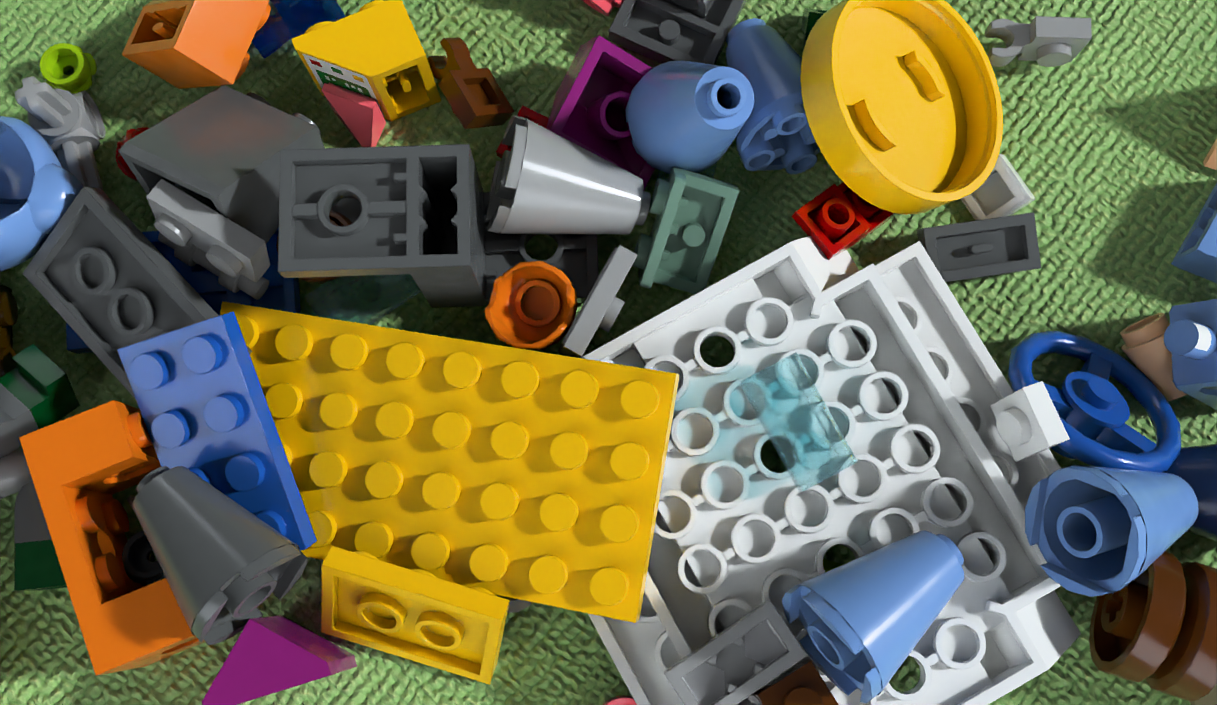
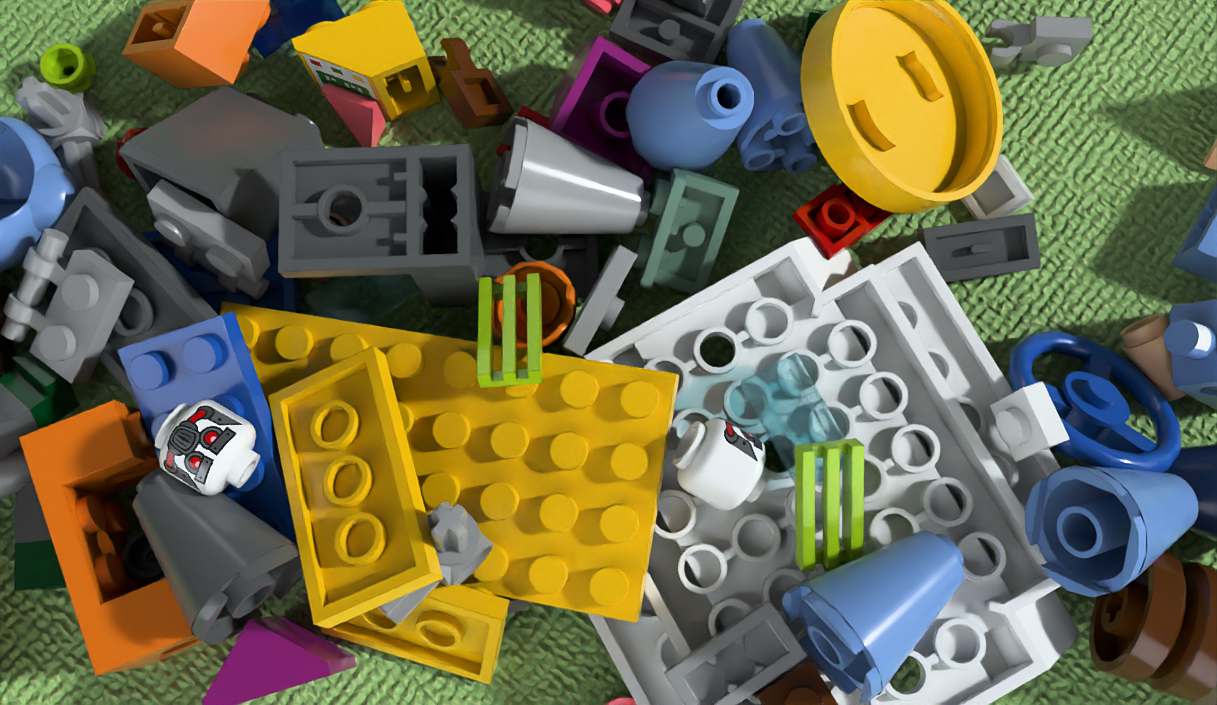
(81, 311): none -> light grey plate
(207, 447): none -> head
(352, 489): none -> yellow plate
(459, 553): none -> light grey axle
(509, 292): none -> lime tile
(721, 464): none -> white head
(852, 503): none -> lime tile

